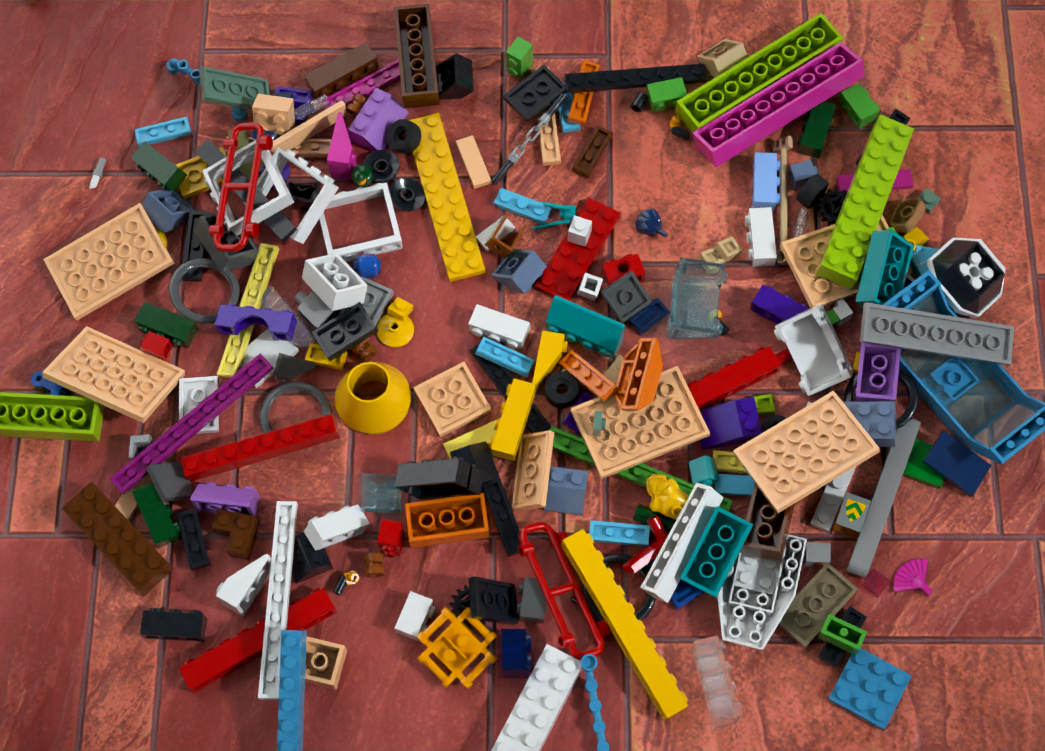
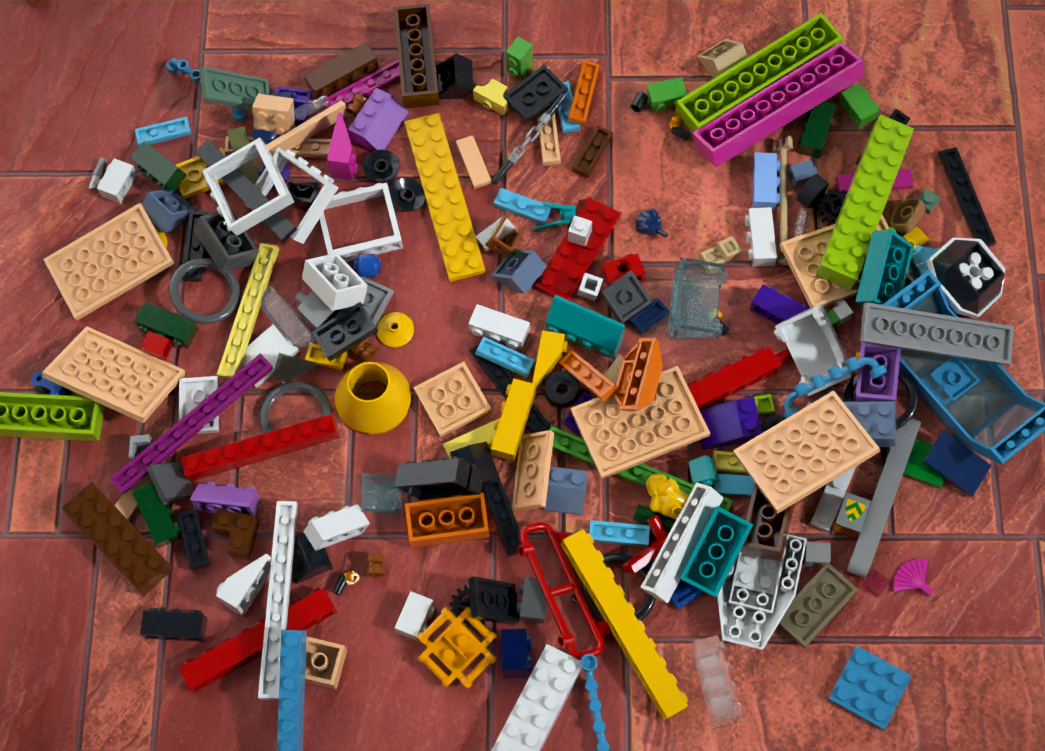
(116, 181): none -> white brick
(234, 319): dark purple arch -> none
(249, 228): red bar -> none
(362, 175): dark green animal -> none
(390, 538): red brick -> none
(395, 134): black tyre -> none
(400, 309): yellow plate -> none
(492, 96): none -> light yellow brick
(599, 423): sand green plate -> none
(633, 77): black plate -> none
(832, 654): black plate -> none
(834, 374): none -> dark azure bar
(842, 634): bright green brick -> none
(966, 196): none -> black tile

